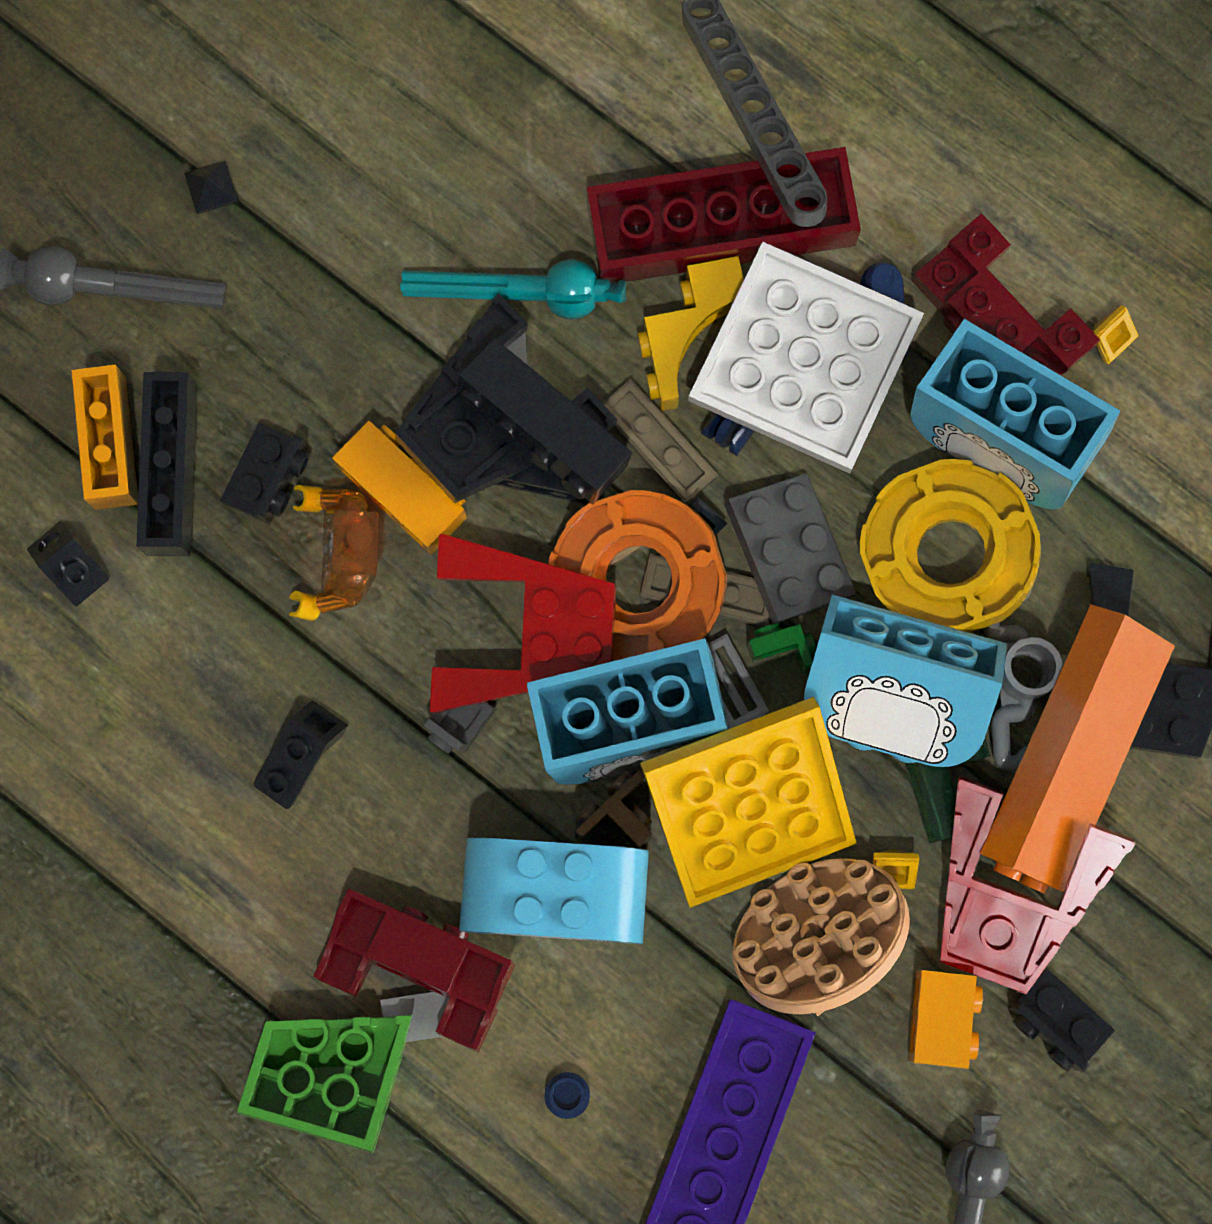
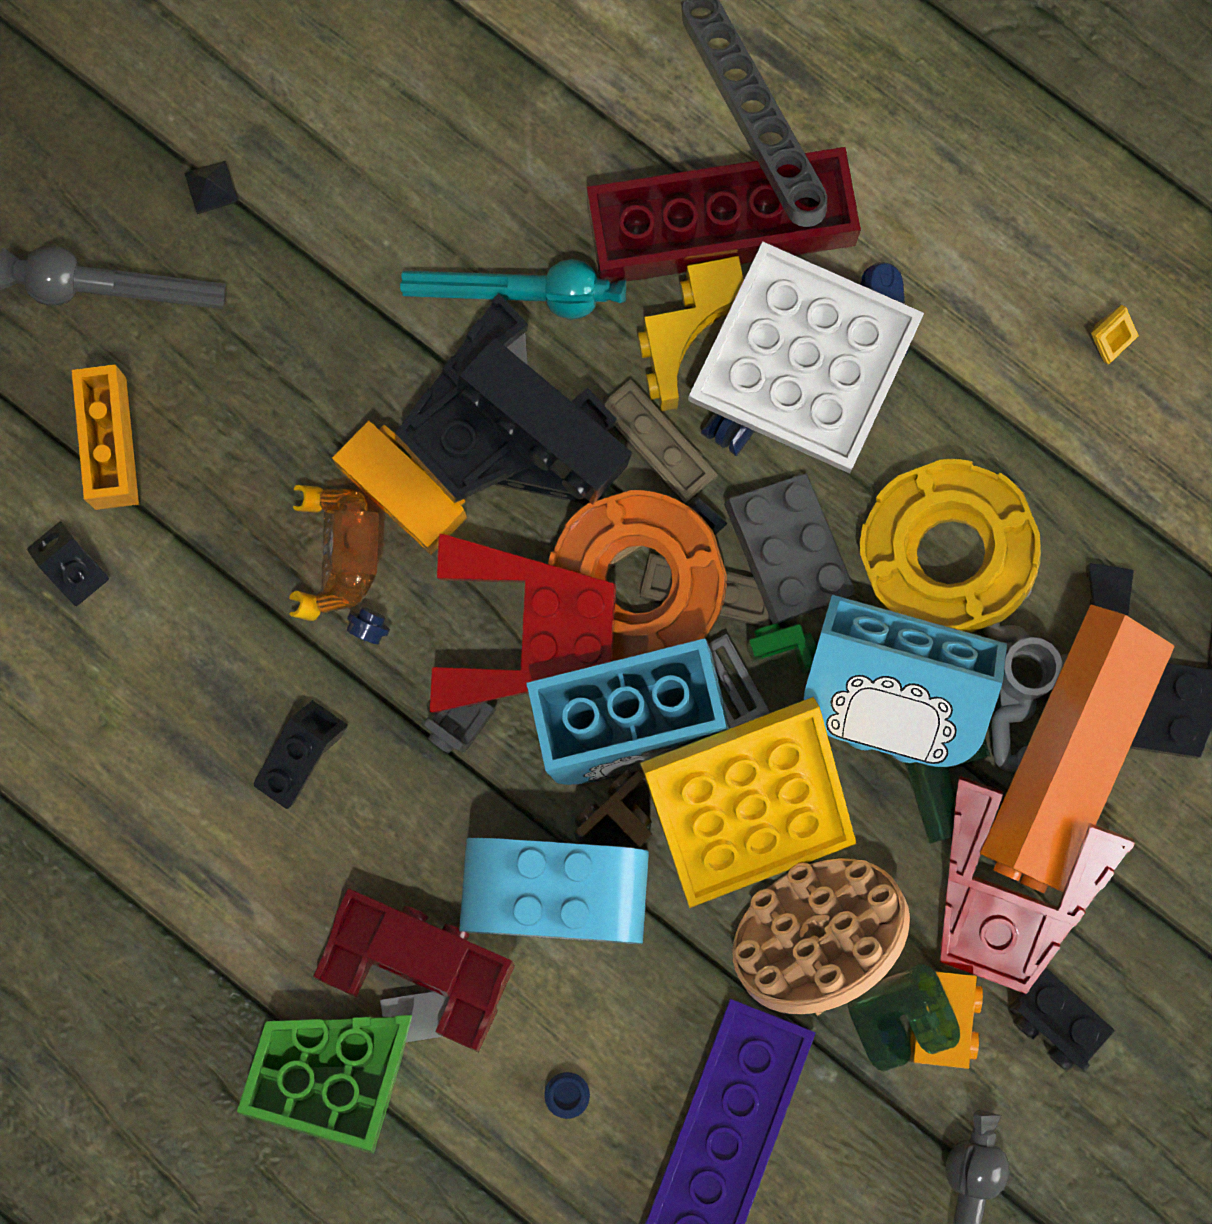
(166, 464): black brick -> none
(265, 474): black bracket -> none
(367, 625): none -> dark blue plate
(899, 865): yellow slope -> none
(902, 995): none -> clear green connector
(965, 289): dark red bracket -> none
(1011, 416): medium azure brick -> none

